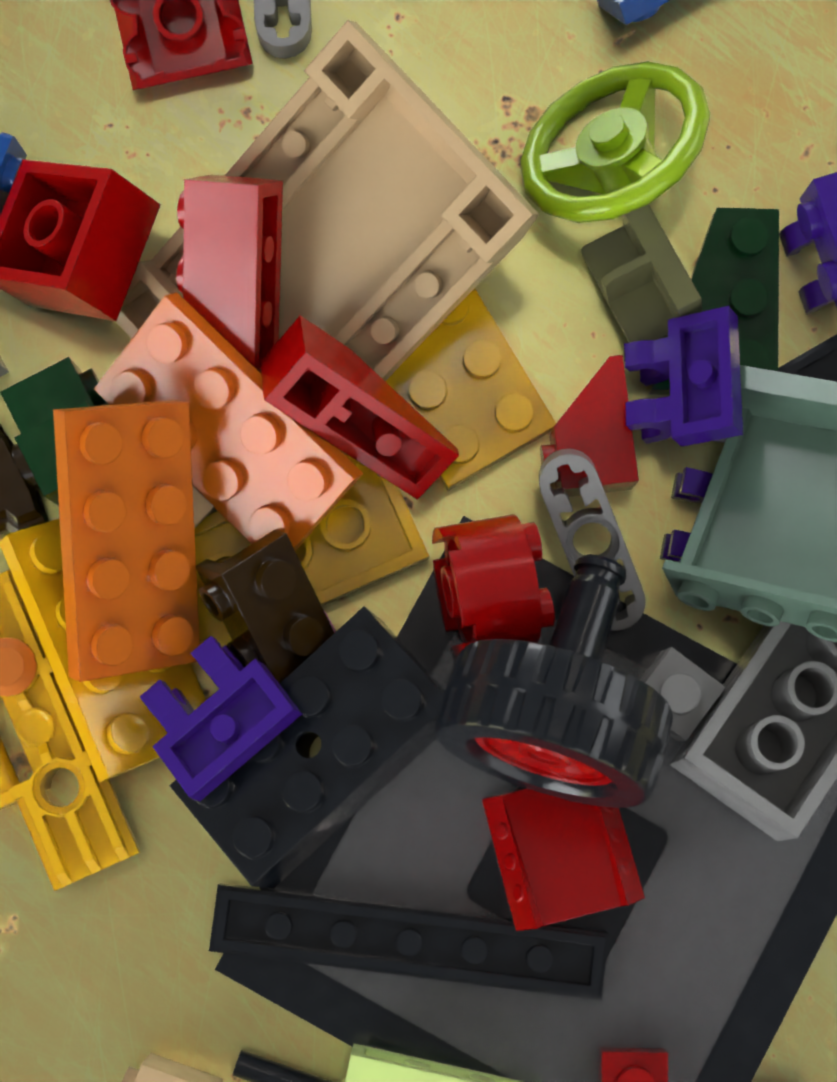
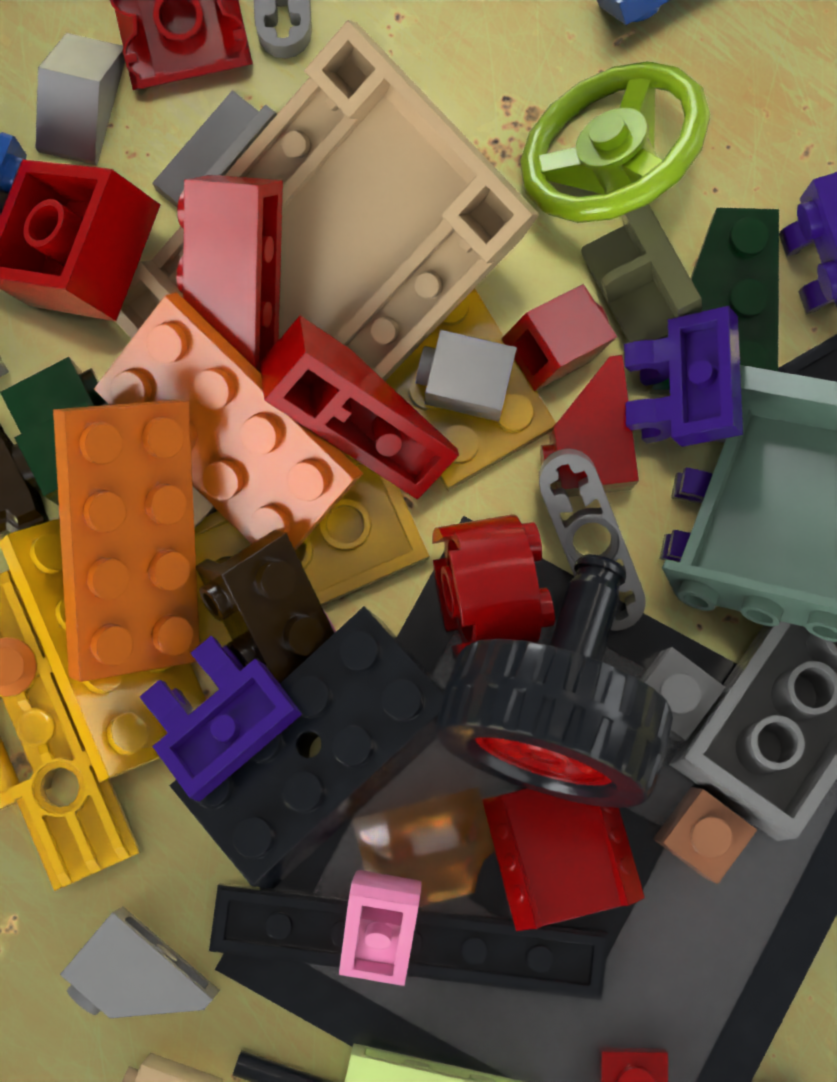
(77, 97): none -> light grey slope
(134, 973): none -> light grey slope
(214, 145): none -> light grey panel
(379, 927): none -> bright pink slope
(429, 841): none -> clear orange slope
(466, 374): none -> light grey brick
(559, 337): none -> brick
(705, 834): none -> nougat brick

